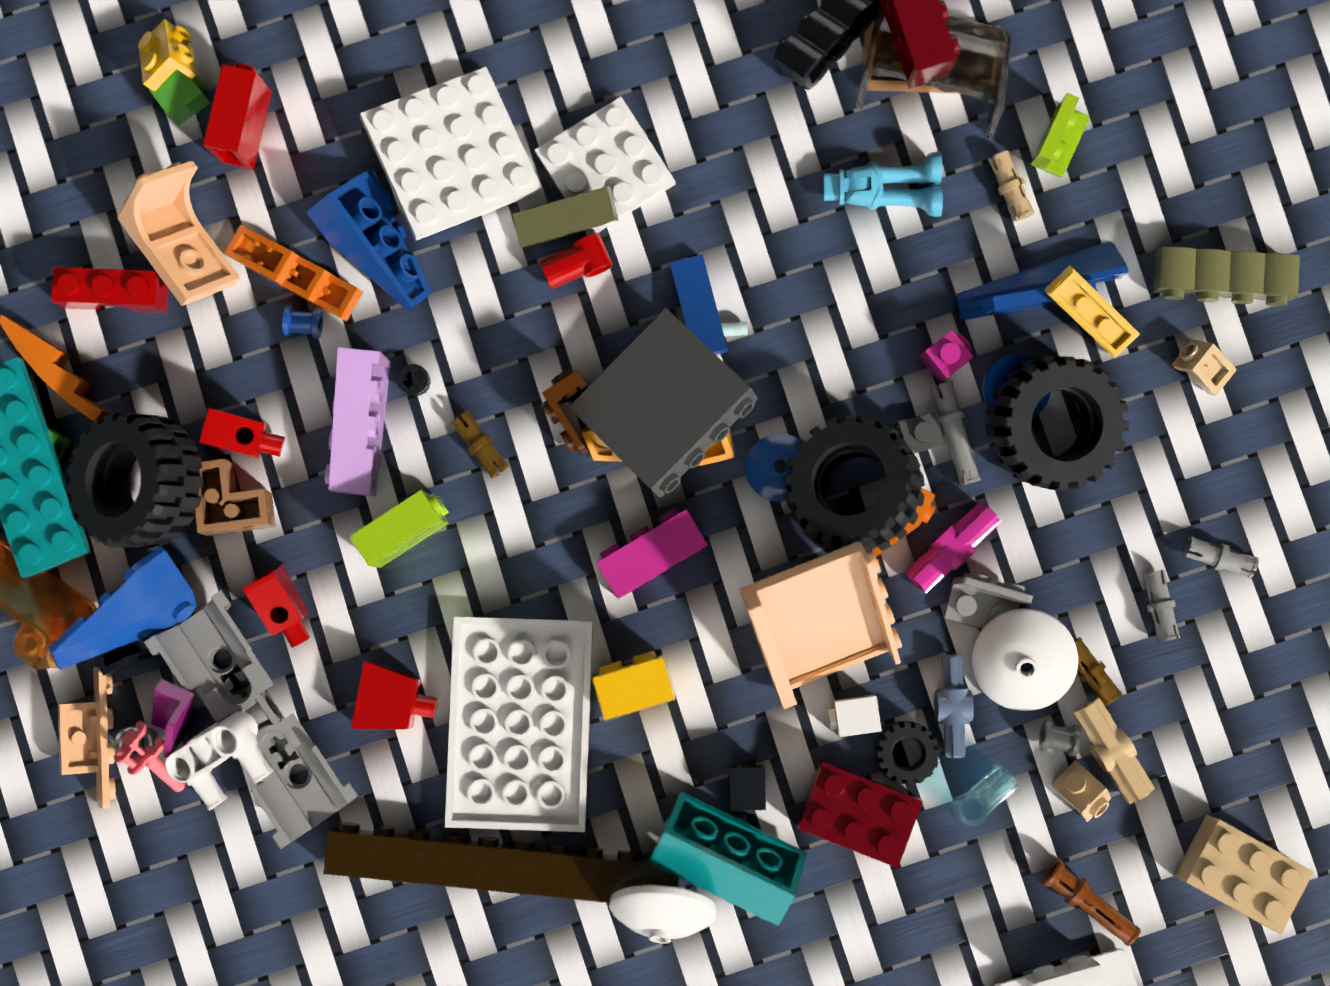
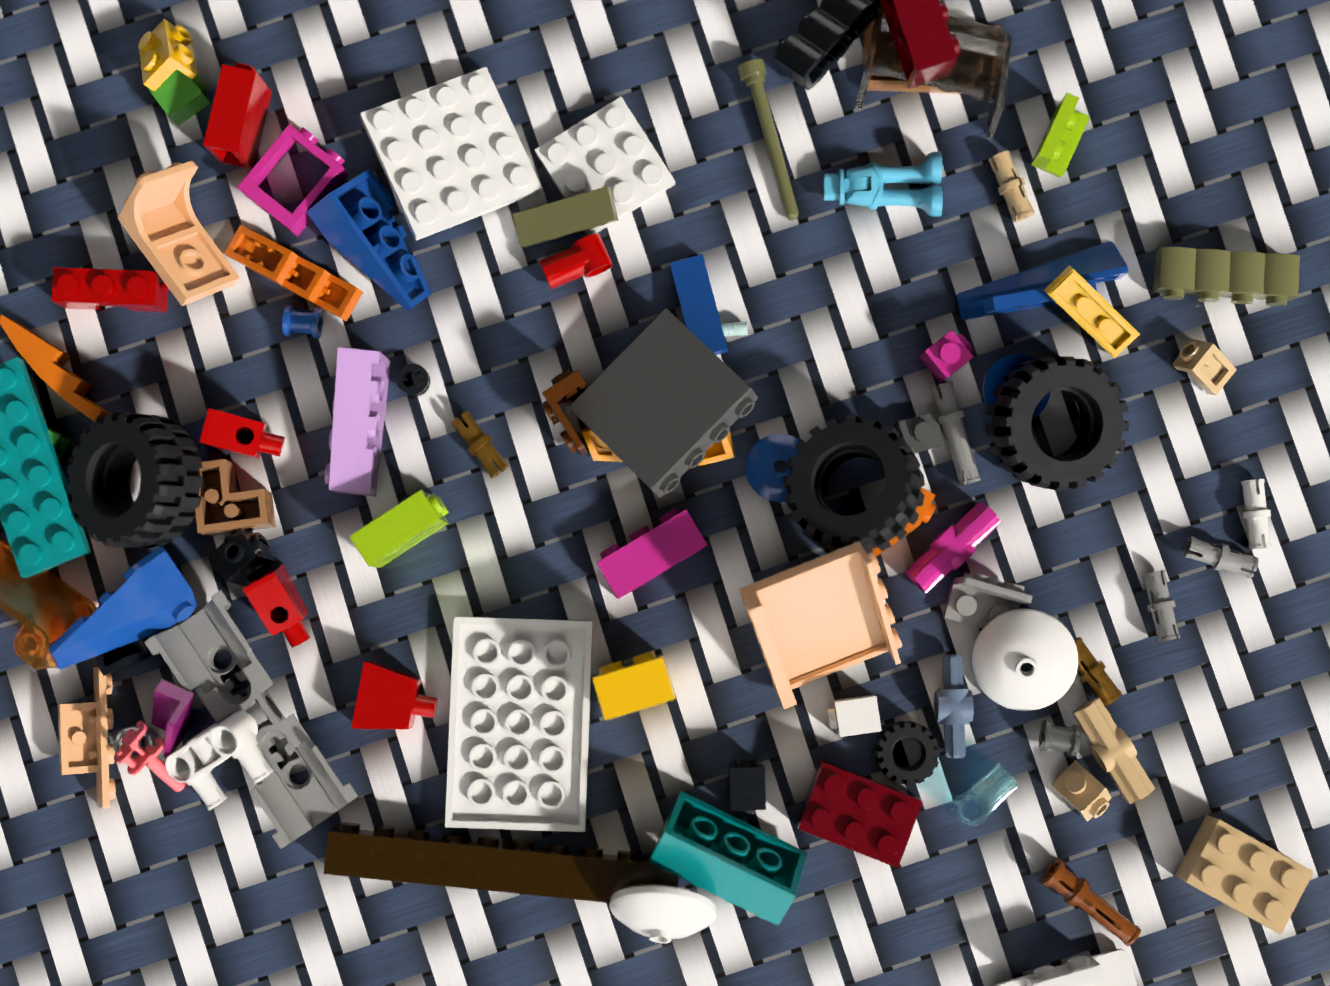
(242, 557): none -> black brick
(332, 179): none -> dark pink window
(753, 75): none -> olive piece
(1256, 514): none -> white pin

